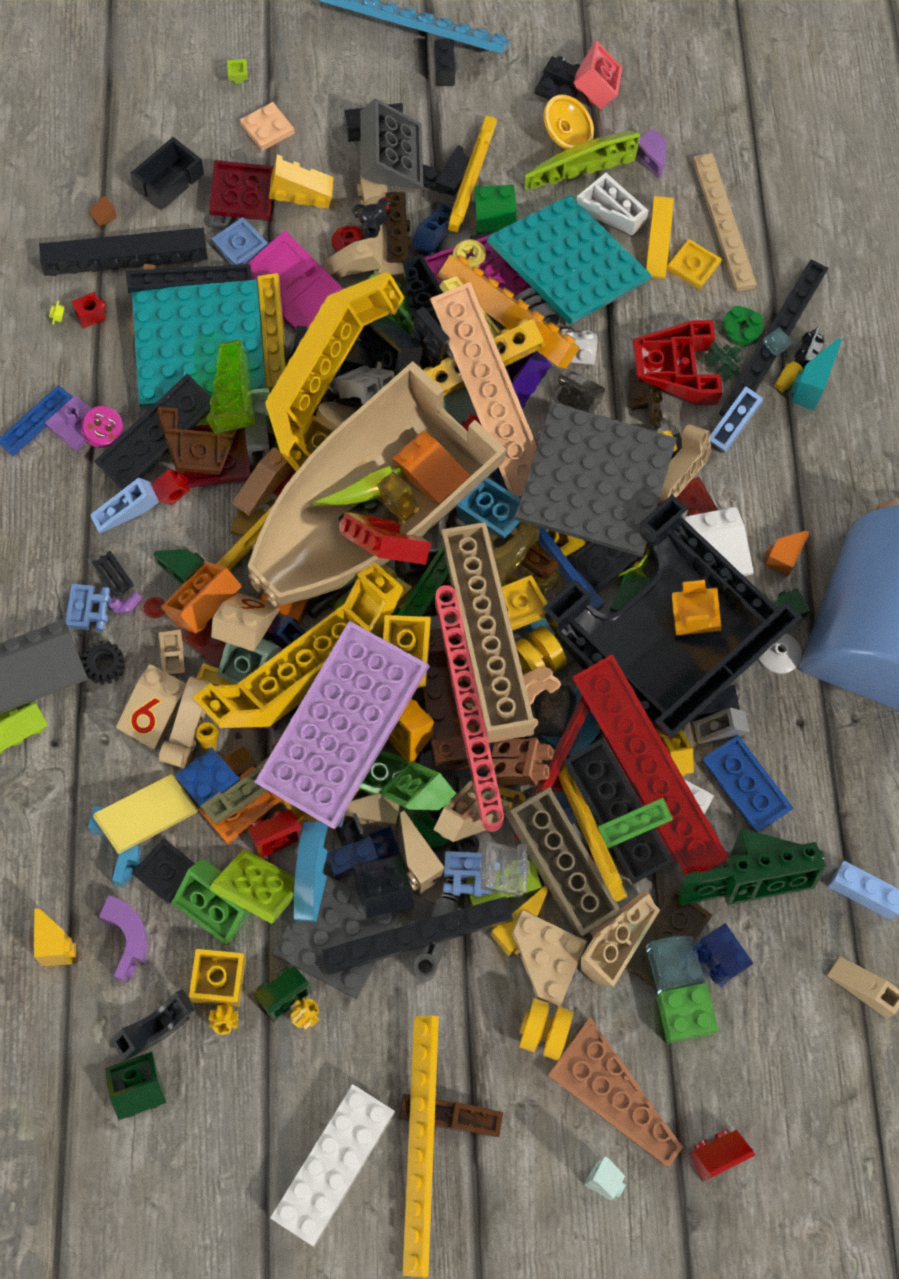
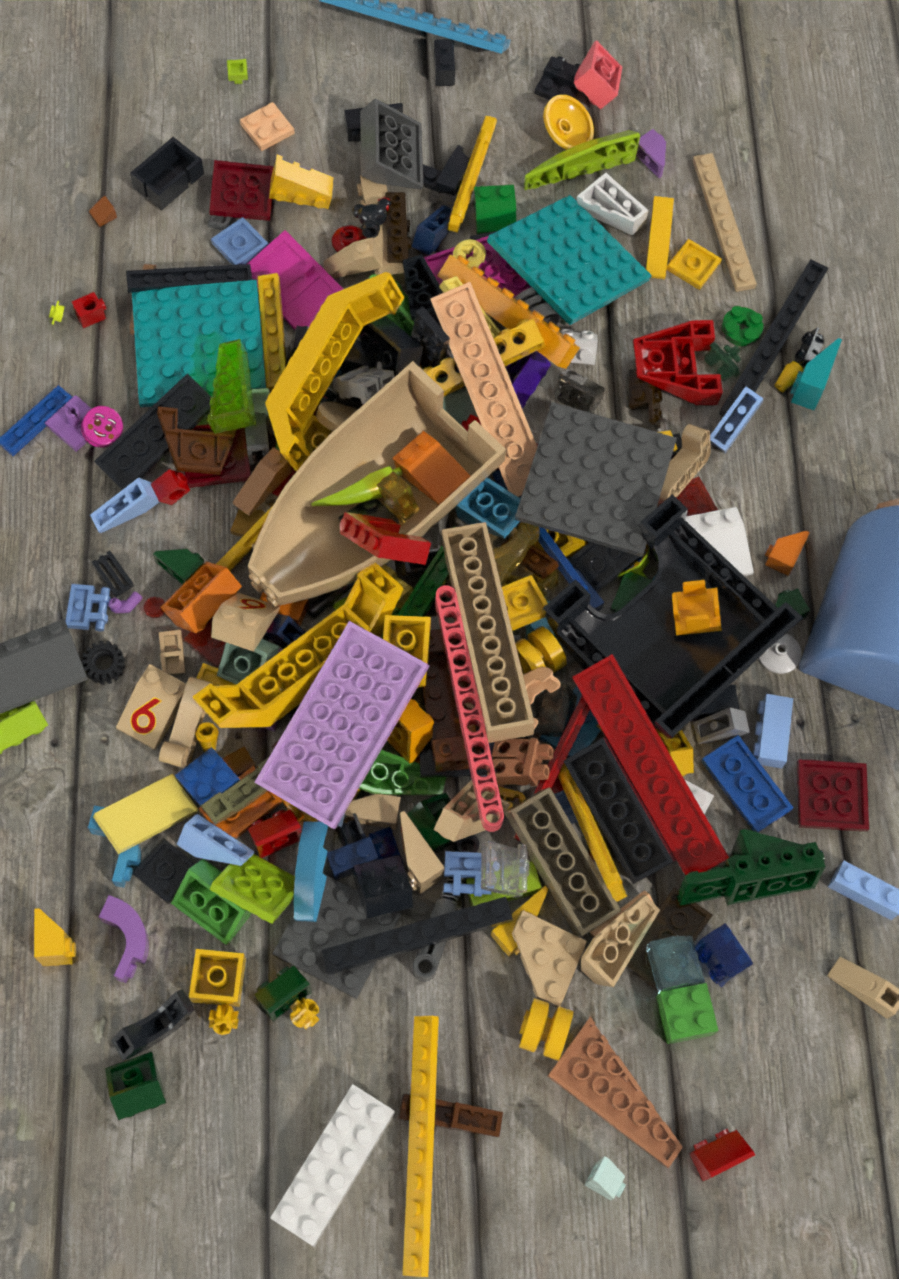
(123, 251): black brick -> none
(211, 843): none -> light blue slope
(418, 788): bright green slope -> none
(635, 823): bright green plate -> none
(773, 730): none -> light blue brick
(777, 341): clear light blue plate -> none
(832, 795): none -> dark red plate

